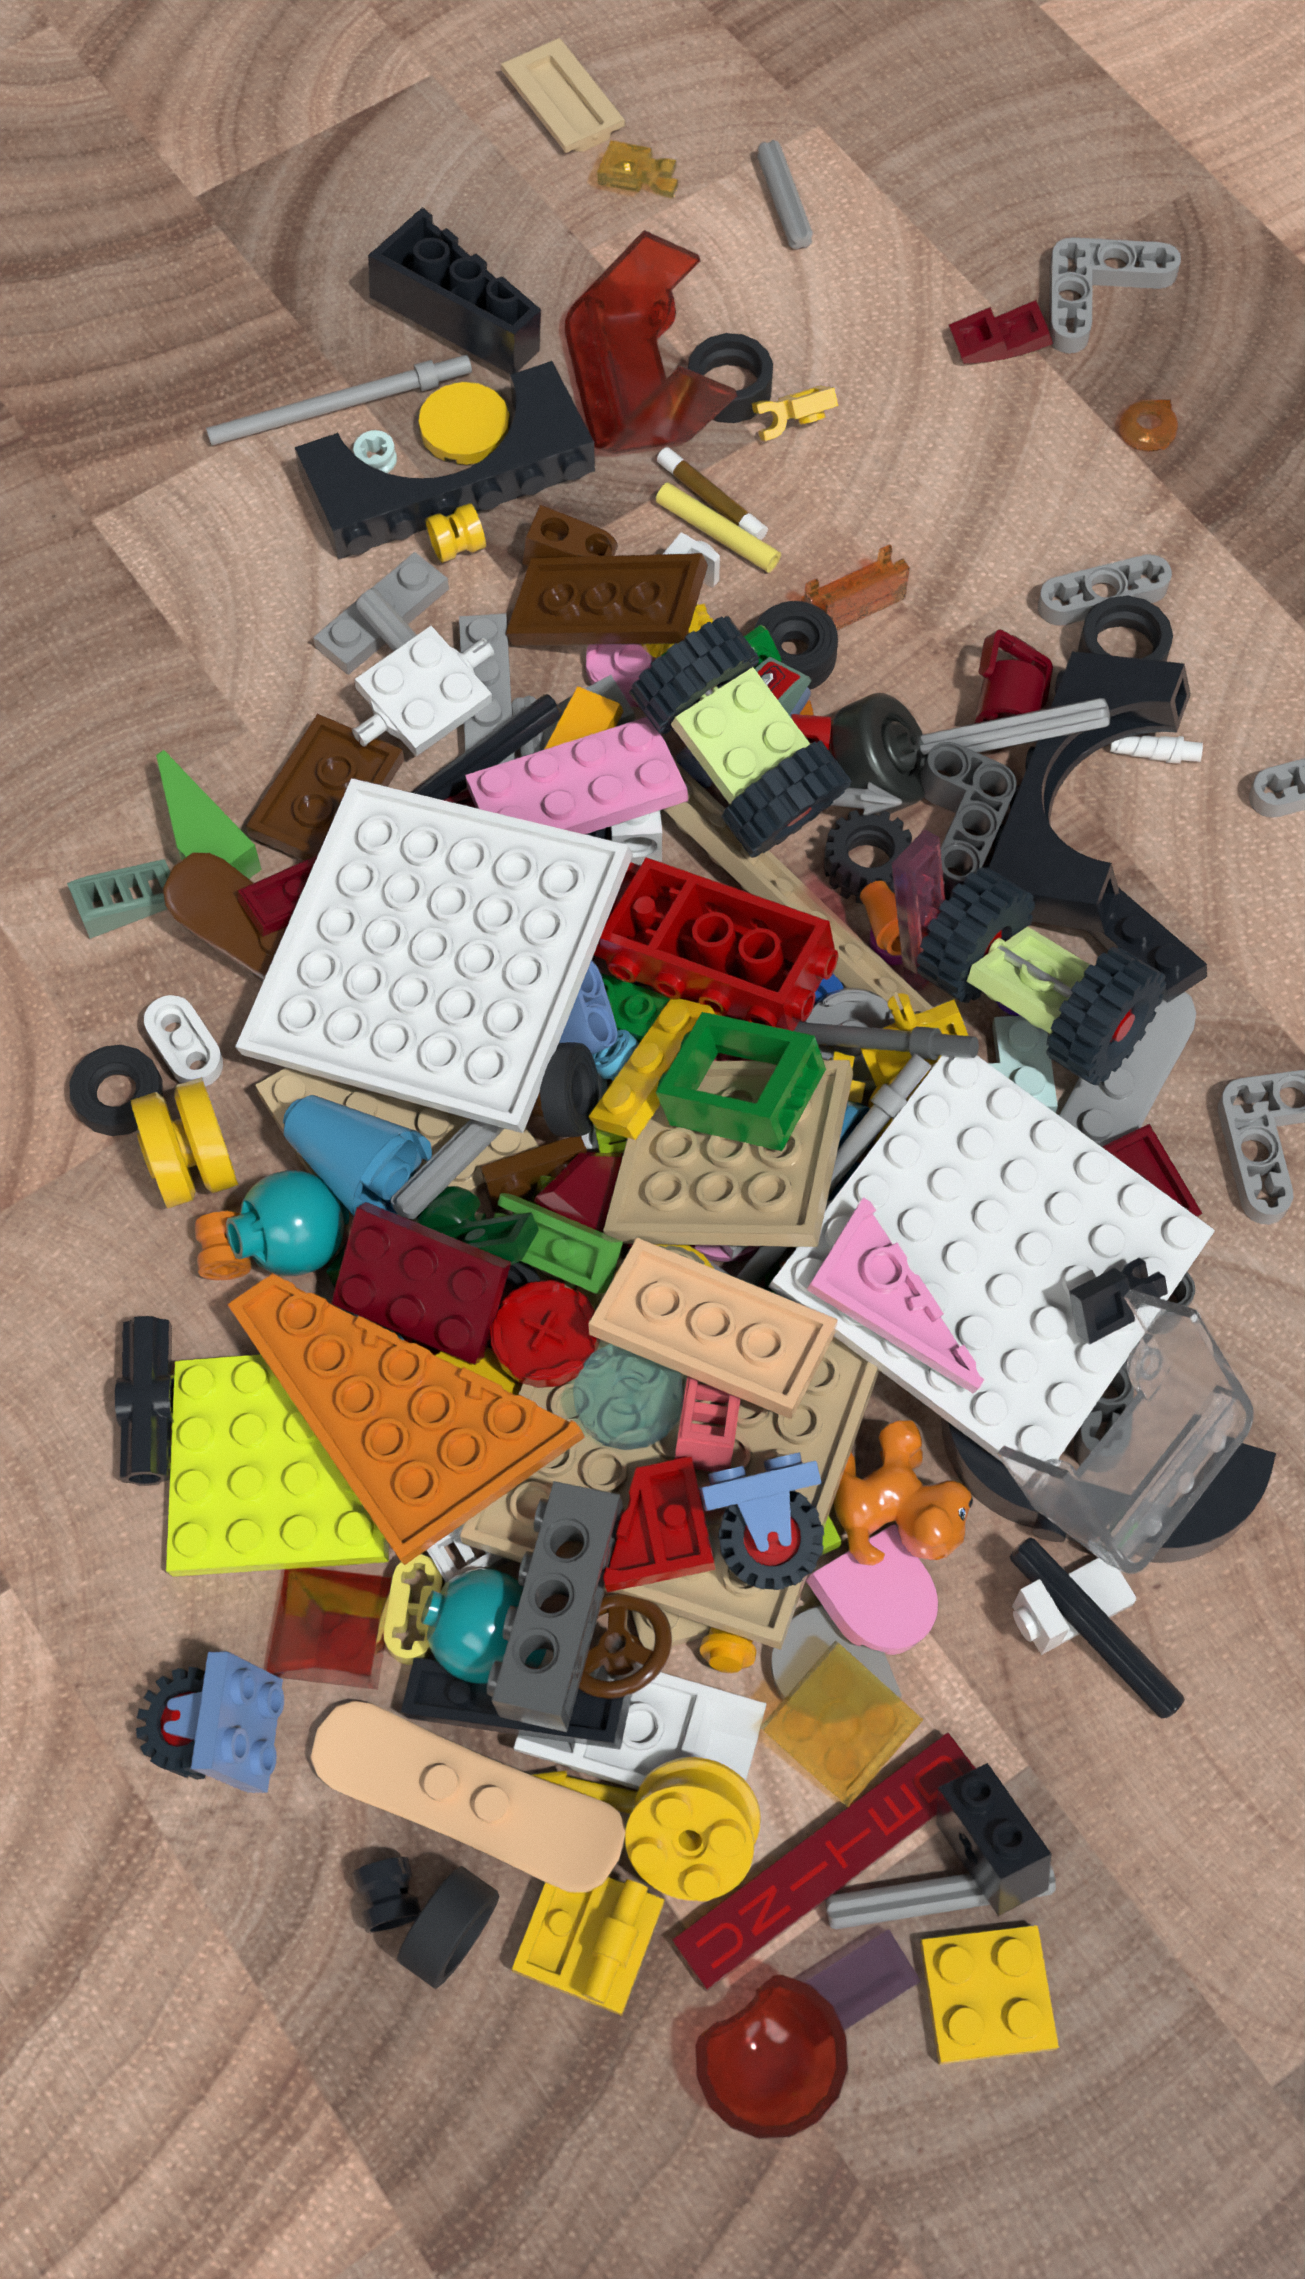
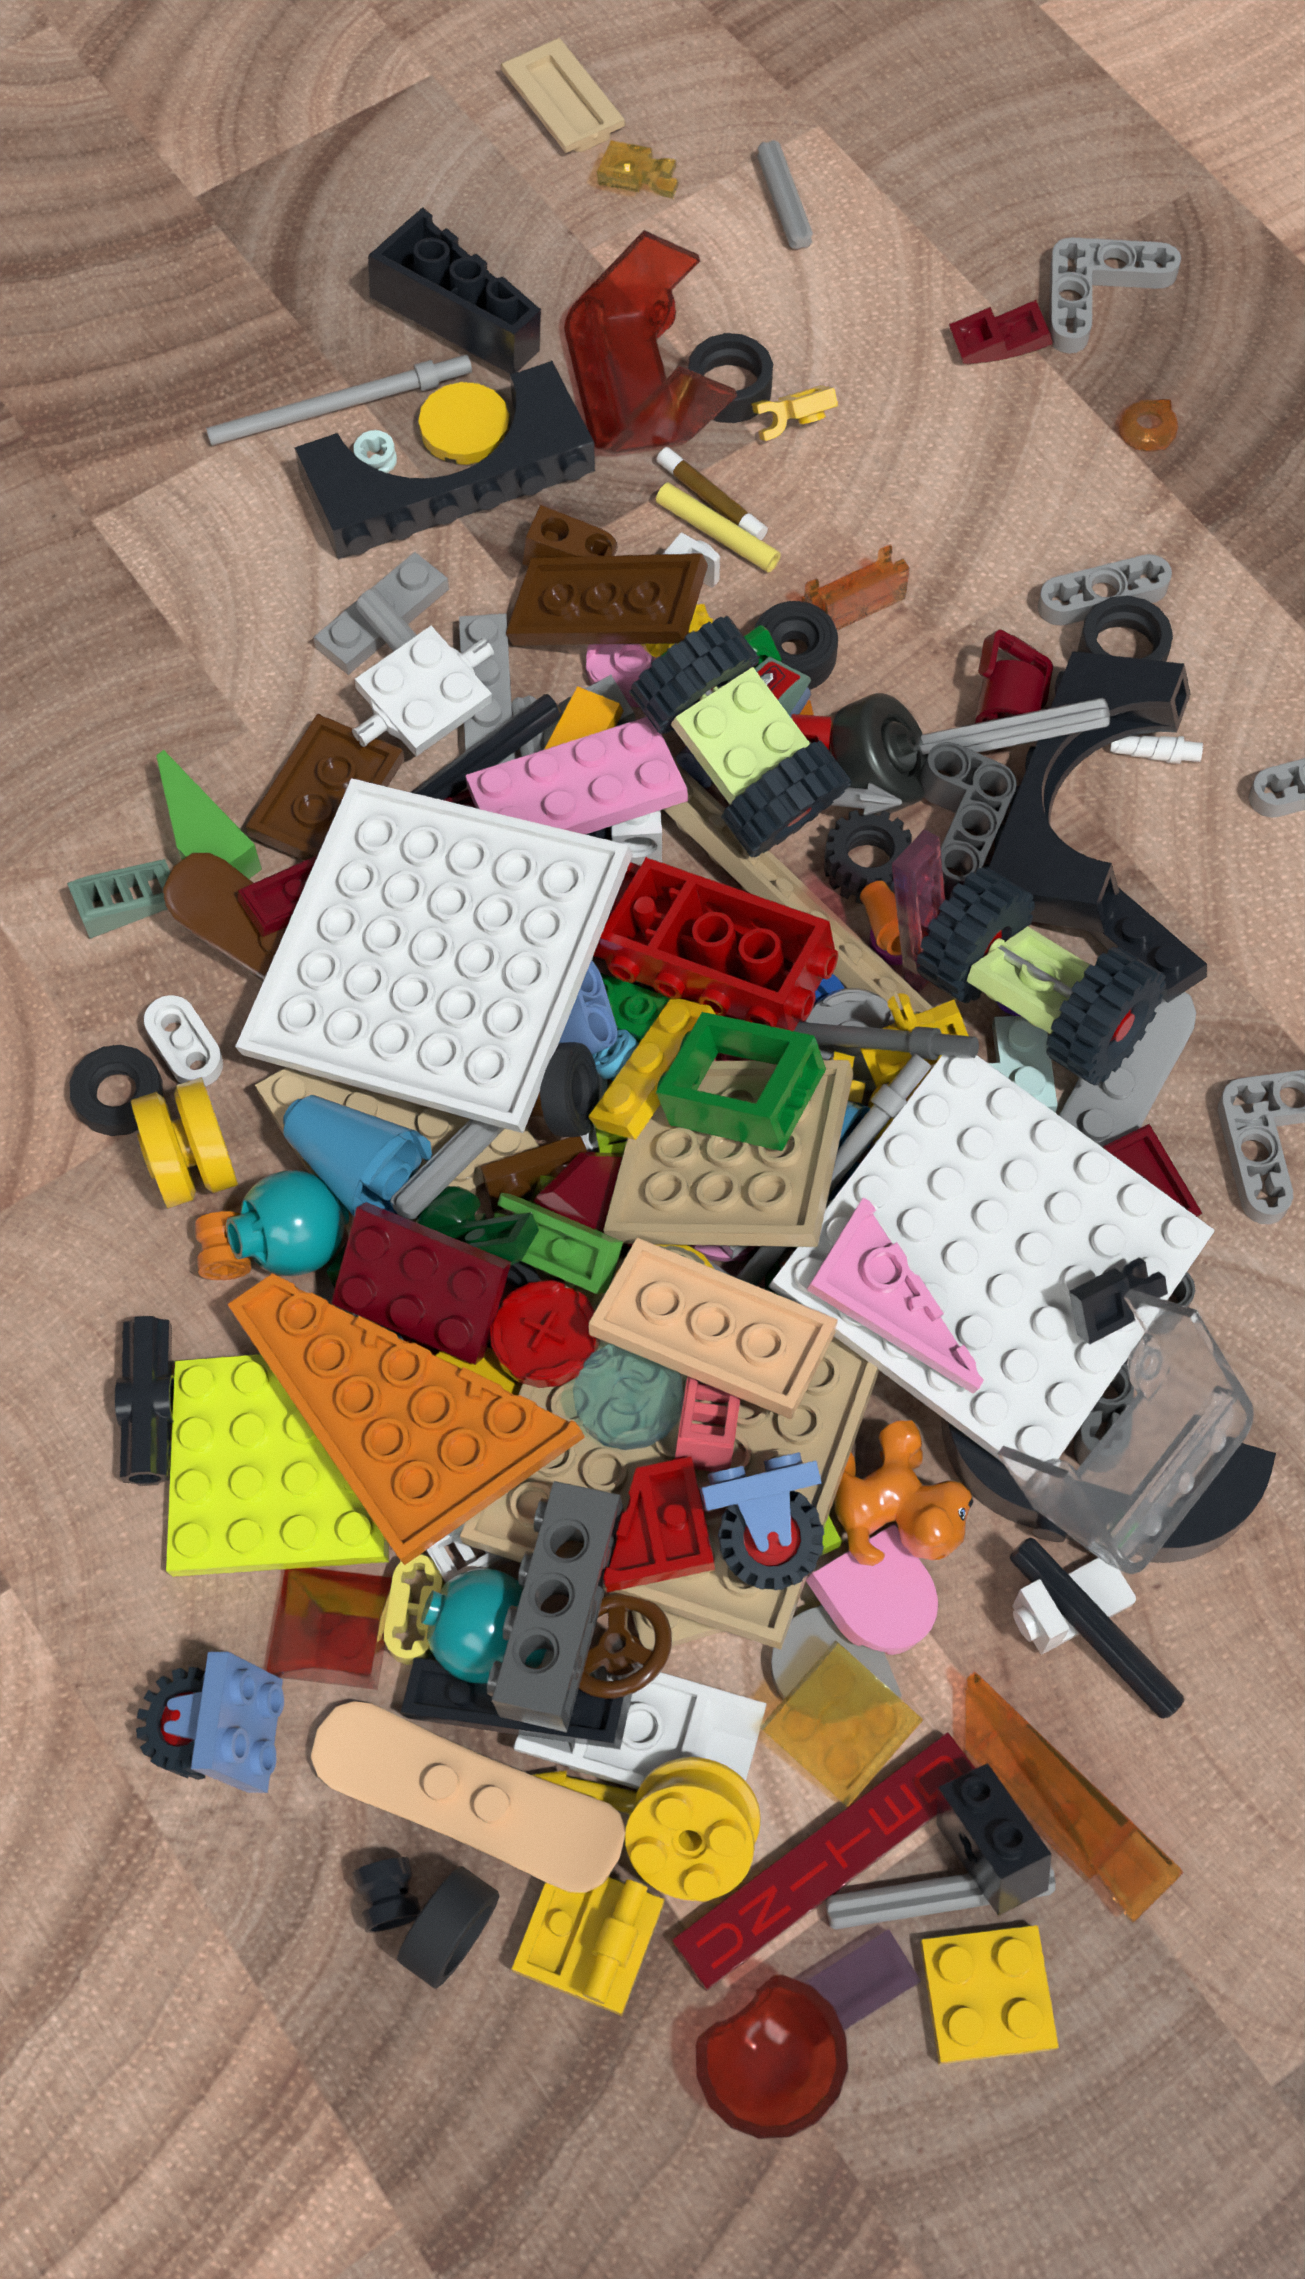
(455, 533): yellow wheel -> none
(727, 1651): light orange plate -> none
(1064, 1803): none -> clear orange wedge

